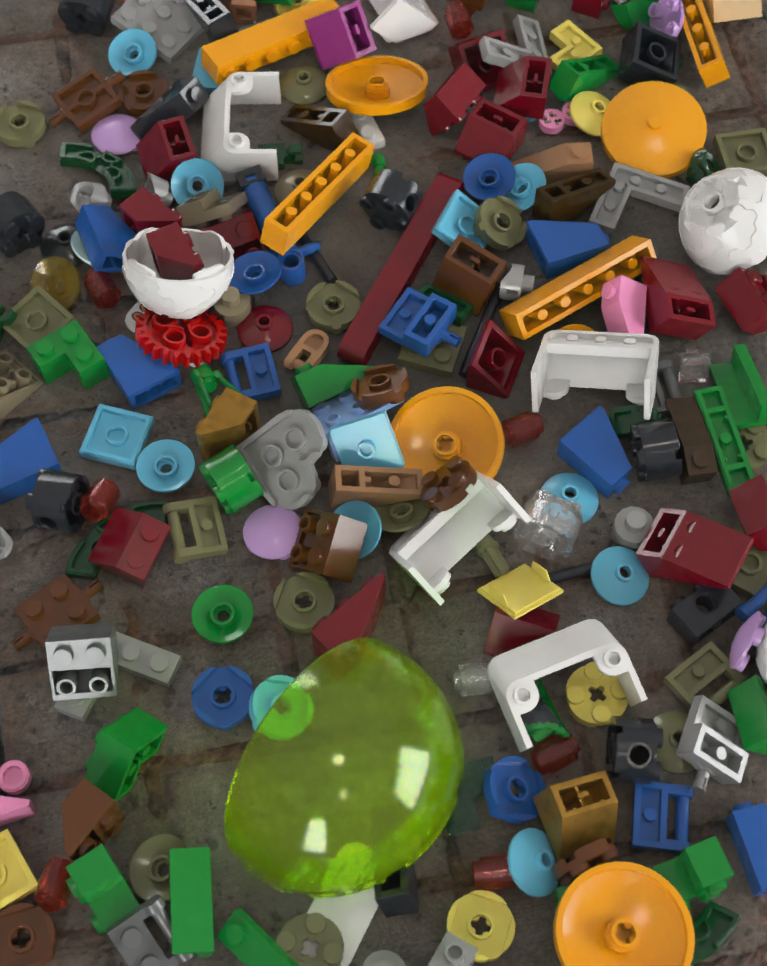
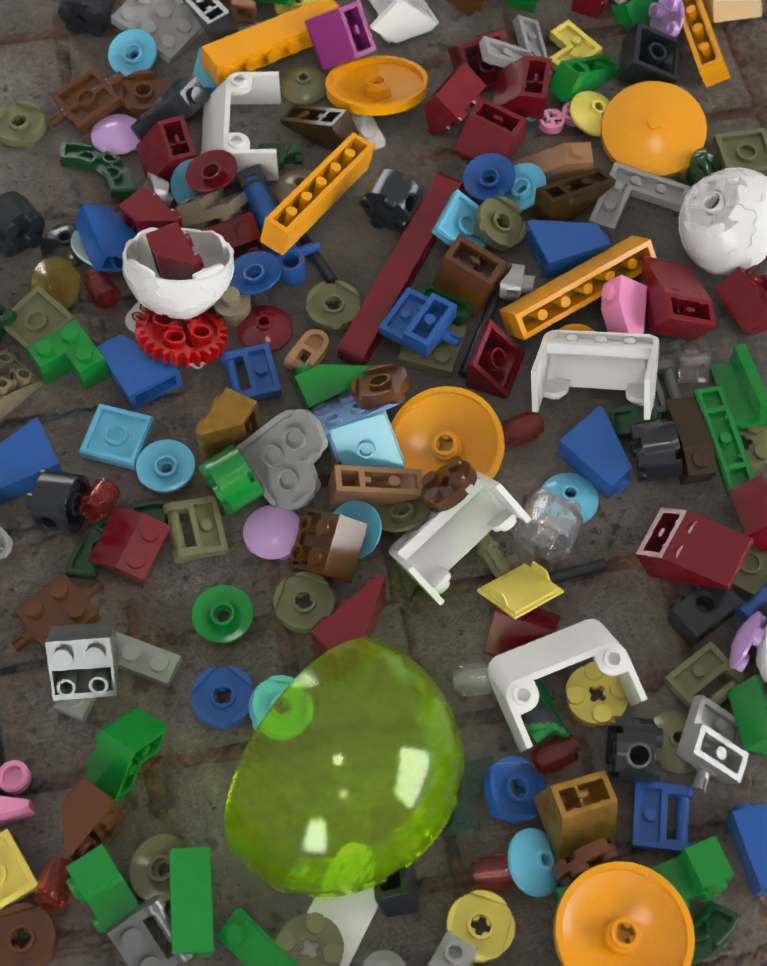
(95, 195): light grey piece -> none
(206, 383): green plant -> none
(211, 171): none -> dark red dish
(378, 162): green animal -> none
(458, 20): clear red brick -> none
(608, 581): medium azure dish -> none
(631, 527): light grey piece -> none

